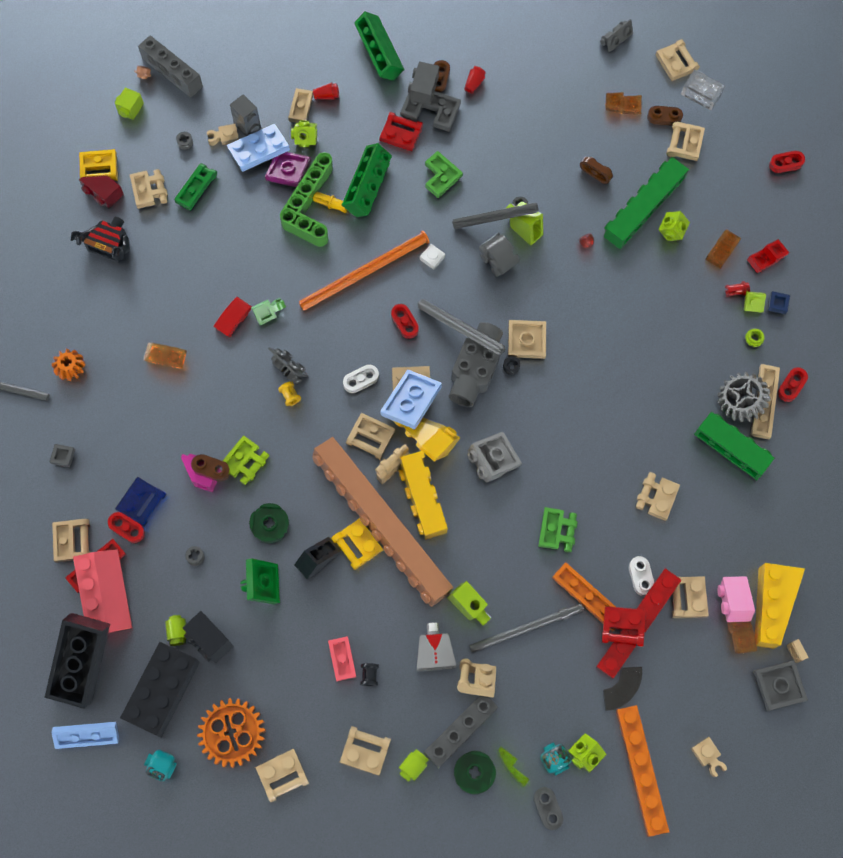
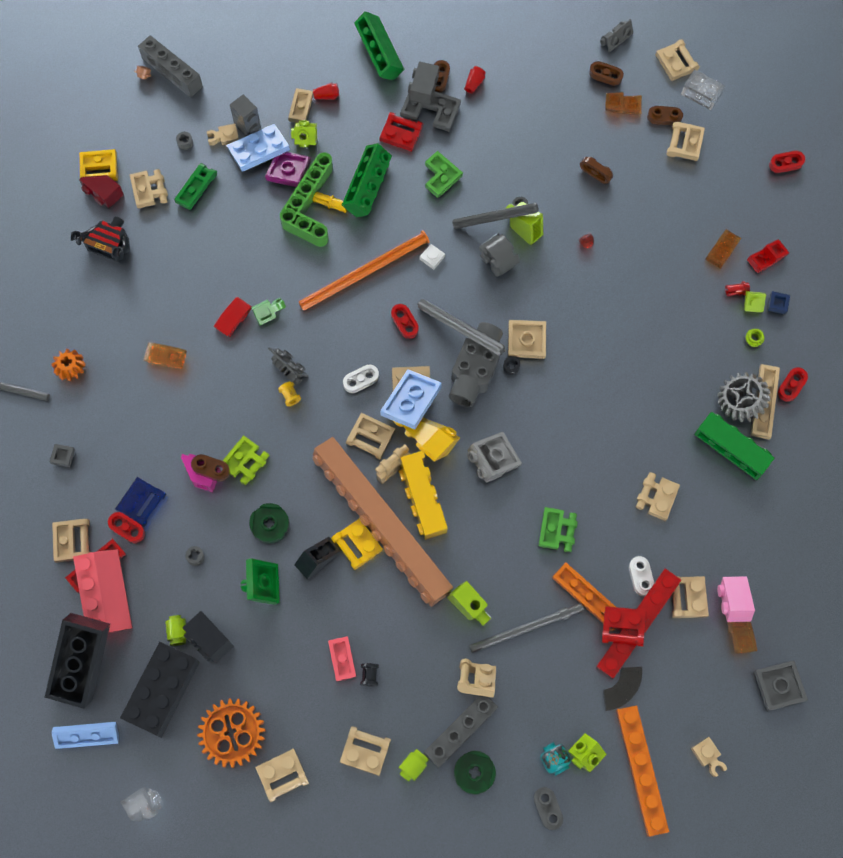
(129, 103): lime brick -> none
(142, 804): none -> clear brick
(160, 765): teal head -> none
(435, 650): light grey torso -> none
(508, 761): clear neon green slope -> none
(605, 73): none -> reddish brown plate
(645, 203): green brick -> none
(674, 226): lime brick -> none
(775, 601): yellow wedge -> none
(797, 651): tan tile -> none

